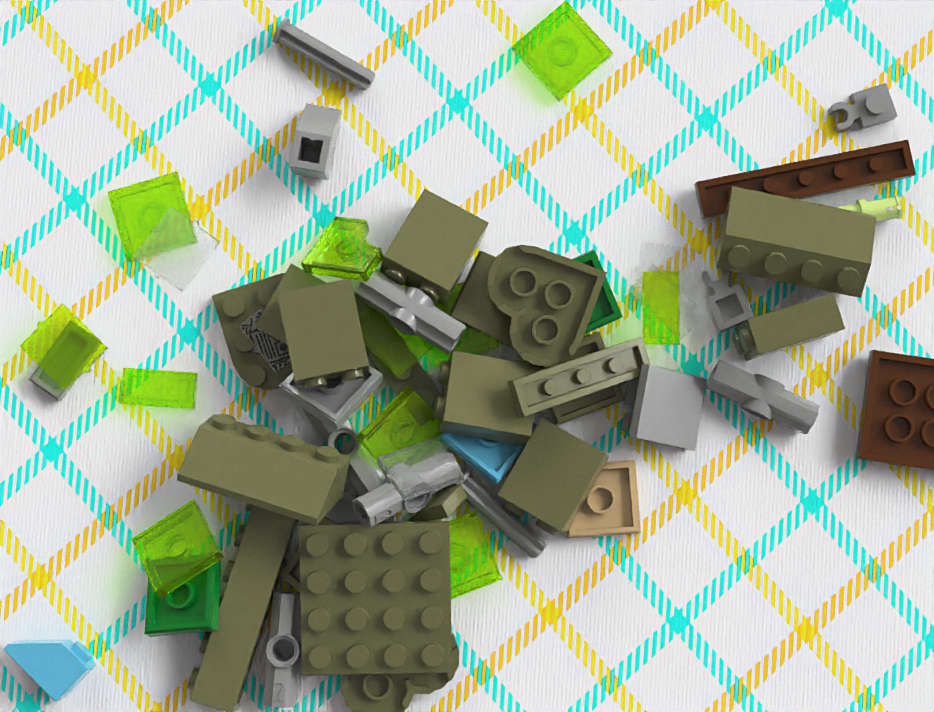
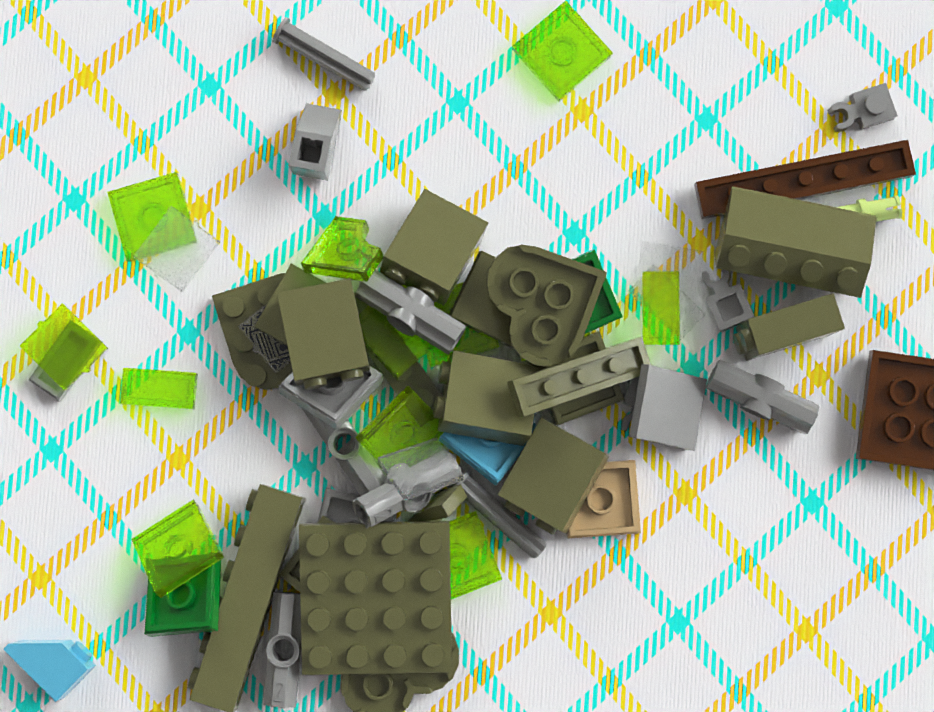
(265, 468): olive slope -> none

